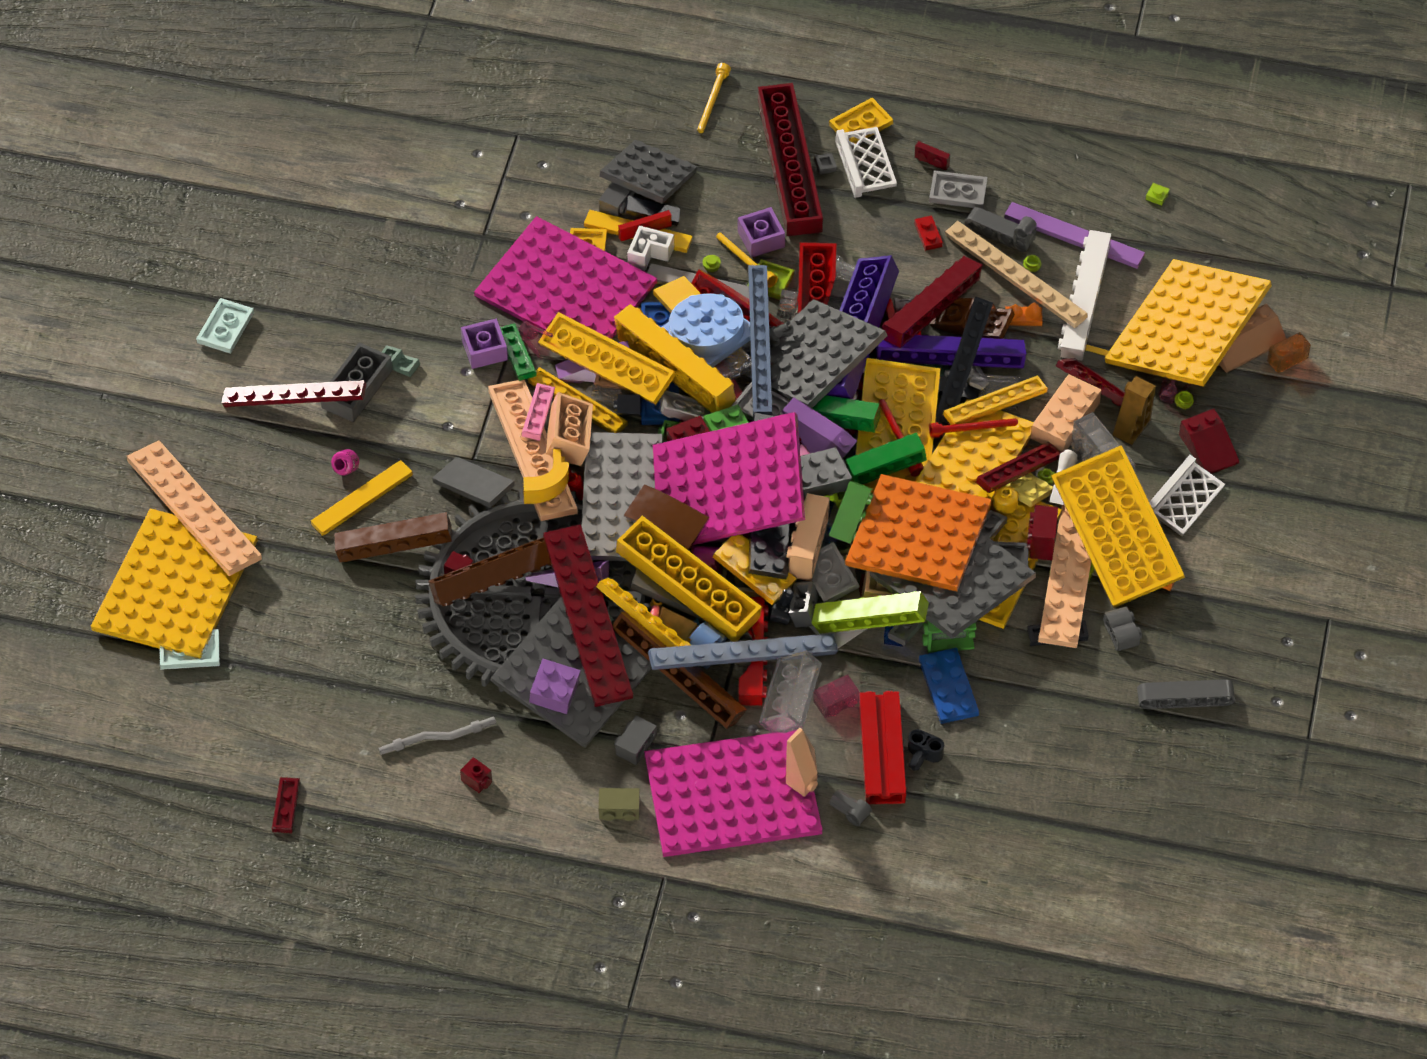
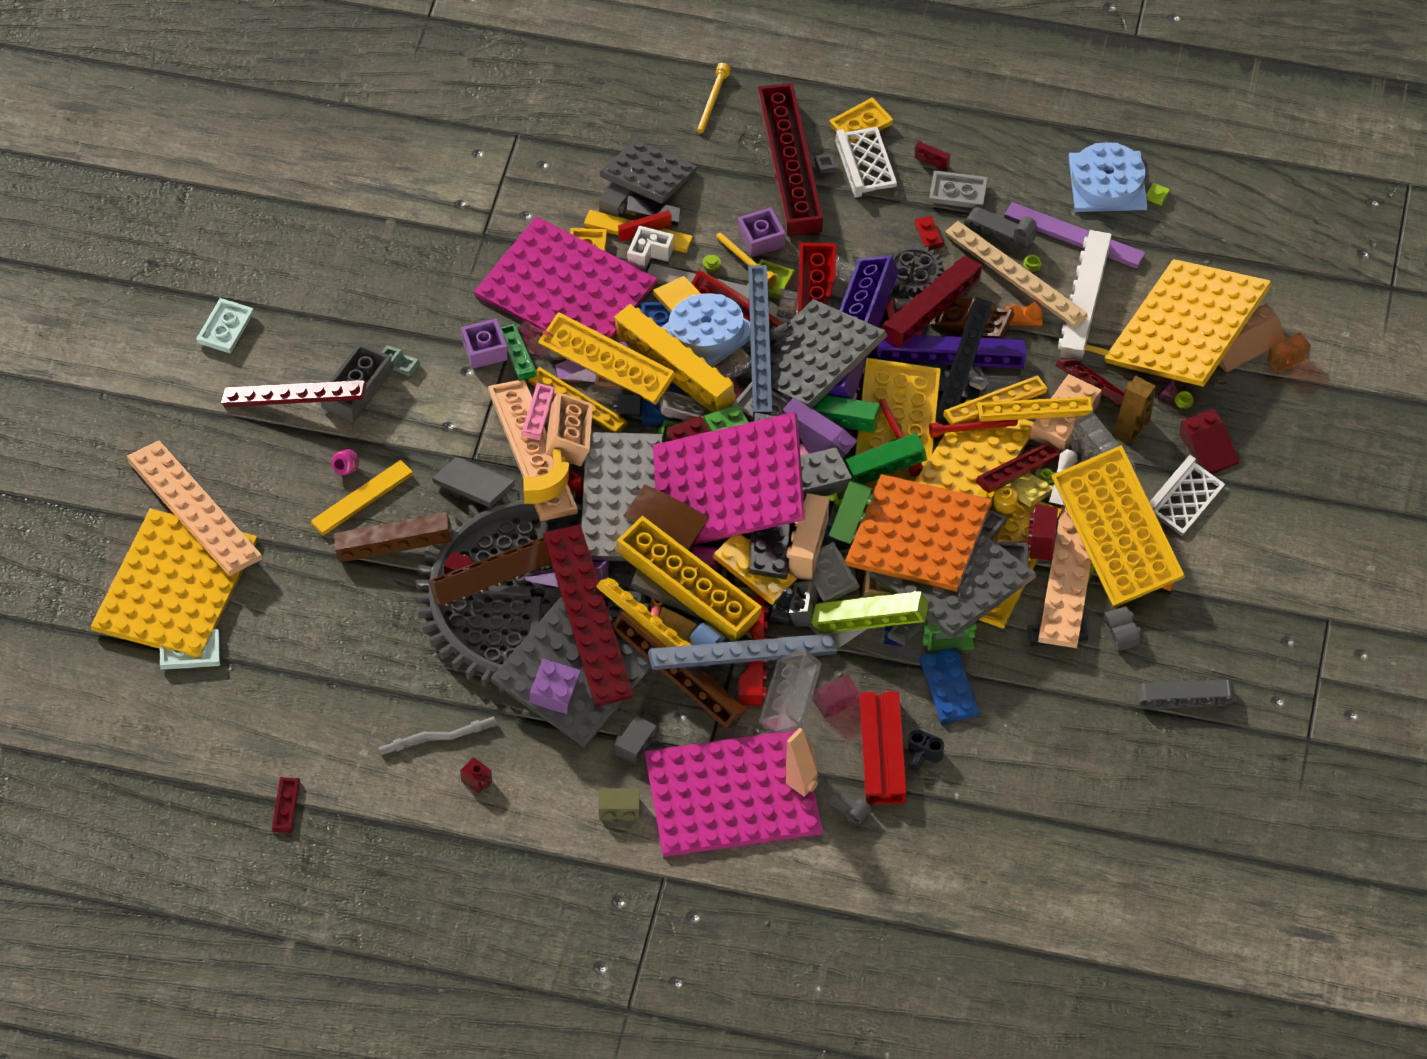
(923, 274): none -> dark grey gear
(1035, 409): none -> yellow tile
(1107, 178): none -> light blue piece

